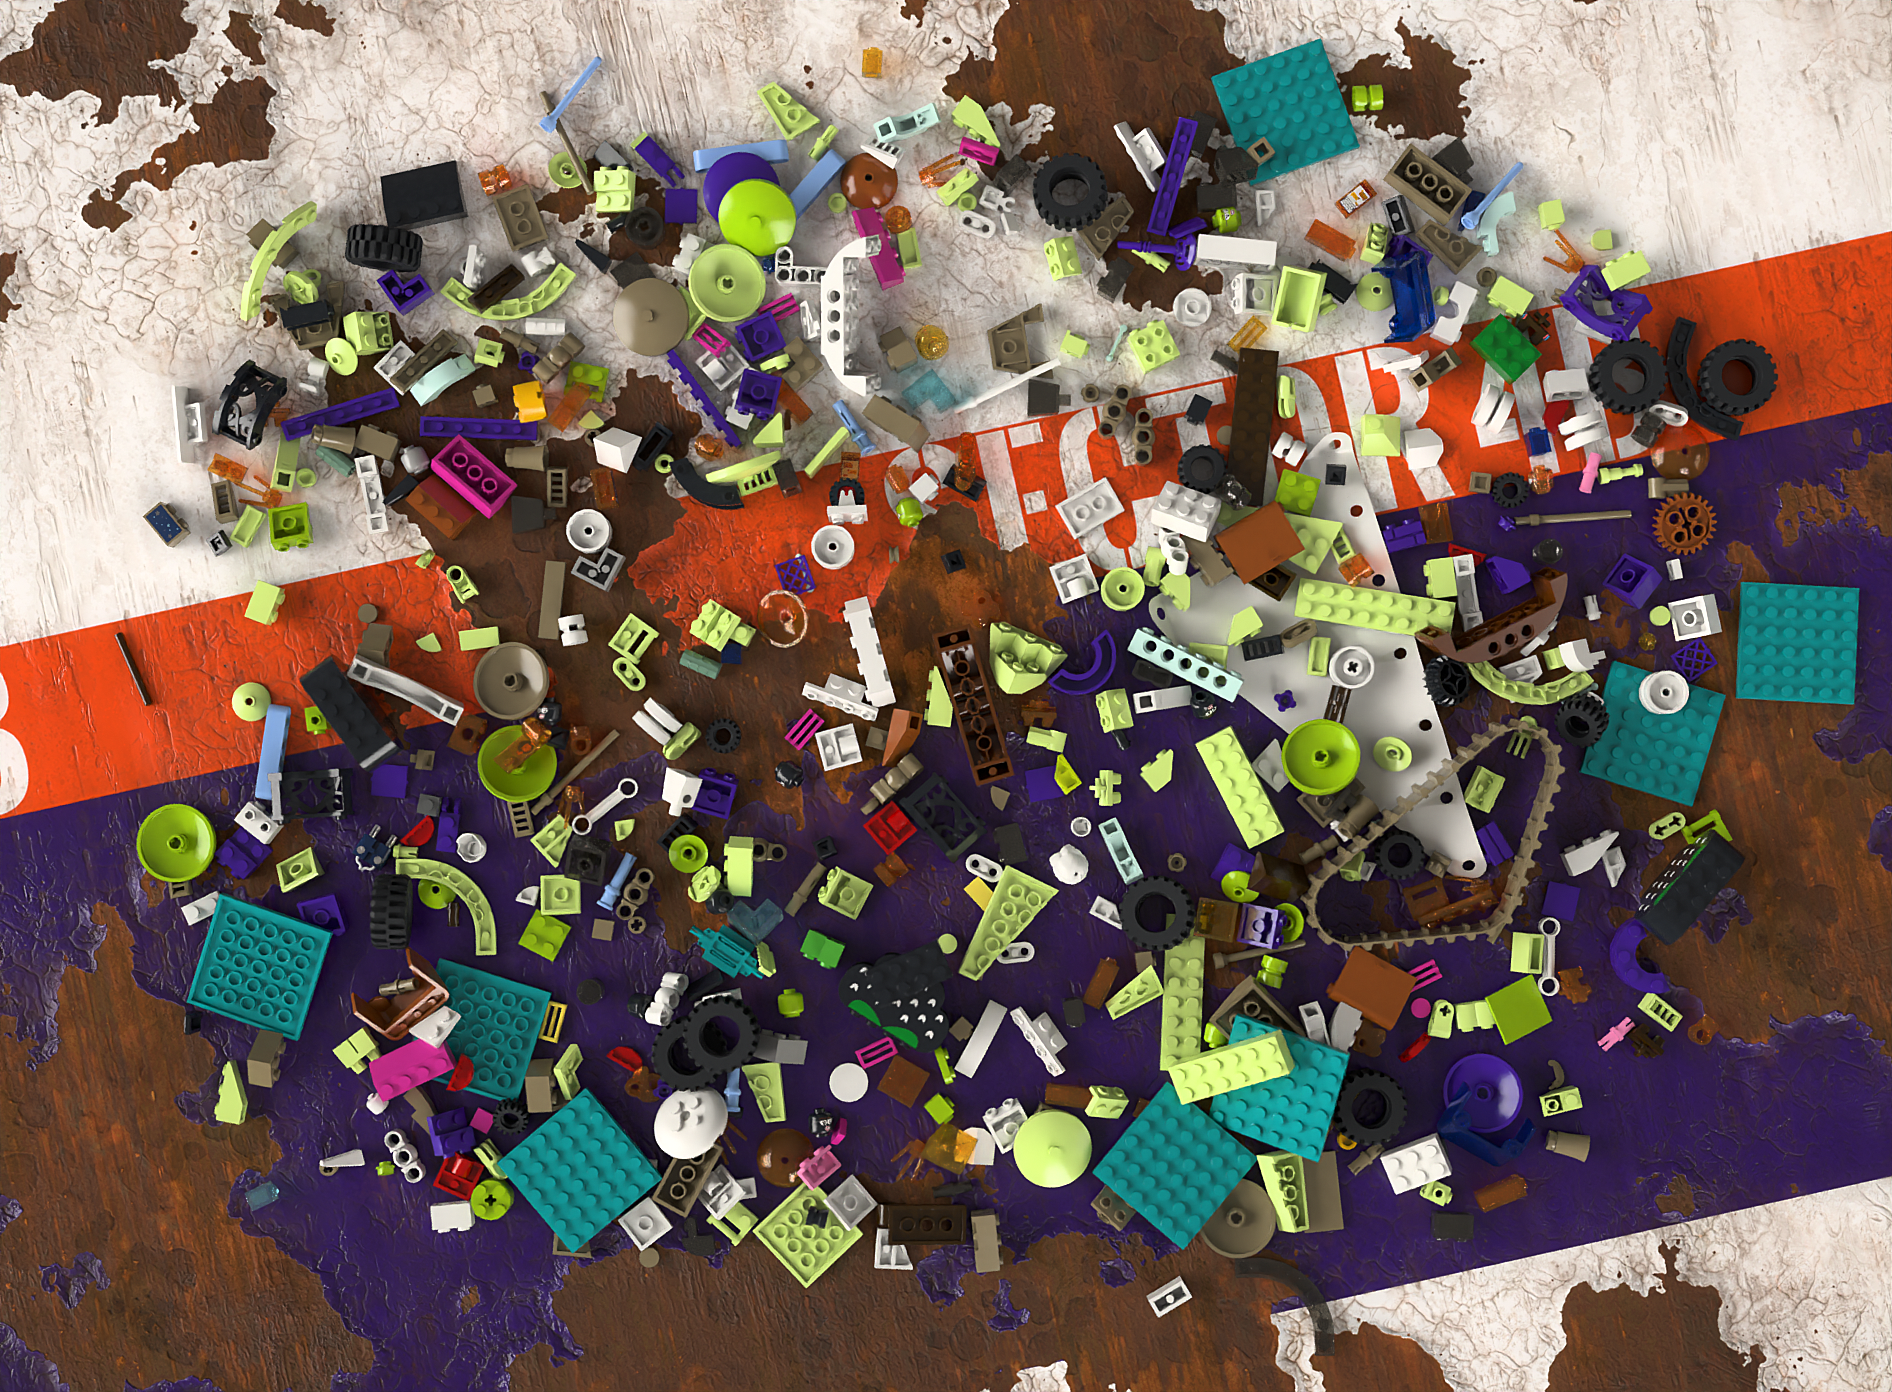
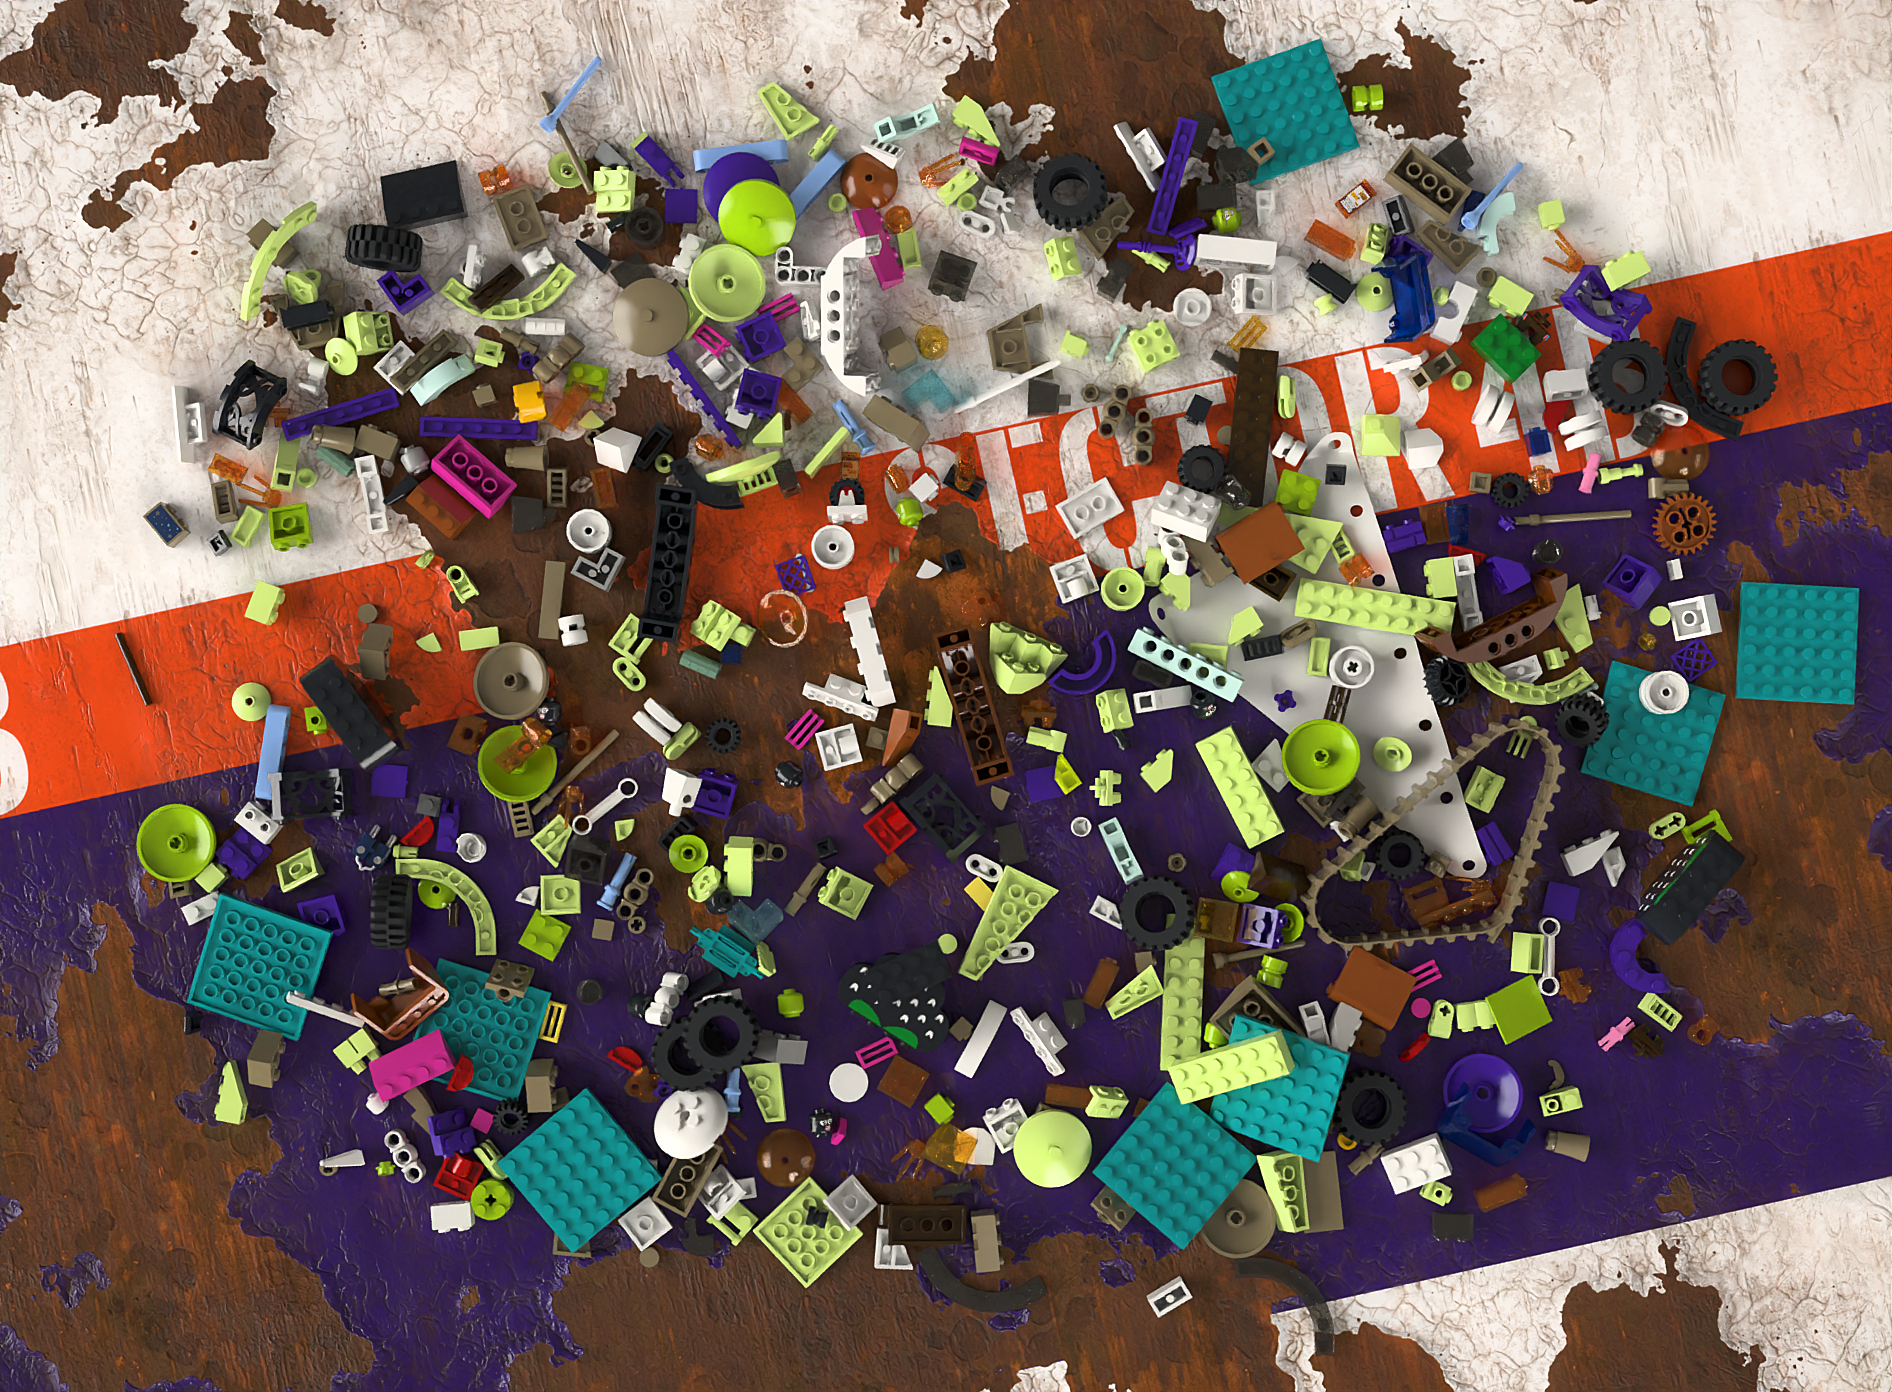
(213, 877): none -> yellowish green brick
(262, 1195): clear light blue brick -> none
(317, 1005): none -> white plate
(402, 686): white arch -> none
(423, 759): dark tan tile -> none
(436, 1026): white wing -> none
(509, 979): none -> dark tan plate
(566, 1070): yellowish green plate -> none
(669, 562): none -> black slope
(768, 264): clear blue plate -> none
(775, 364): yellowish green plate -> none
(819, 1168): bright pink bracket -> none
(822, 947): bright green brick -> none
(872, 63): clear yellow brick -> none
(928, 570): none -> white tile
(947, 1072): lime plate -> none
(952, 276): none -> clear smoke plate
(975, 1298): none -> clear smoke plate
(1069, 862): white hair -> none
(1299, 298): yellowish green piece -> none
(1319, 849): dark tan pin -> none
(1457, 517): none -> clear blue slope
(1461, 380): none -> yellowish green tile
(1540, 639): white wing -> none
(1573, 620): none -> yellowish green wing
(1577, 656): white brick -> none
(1602, 240): yellowish green tile -> none

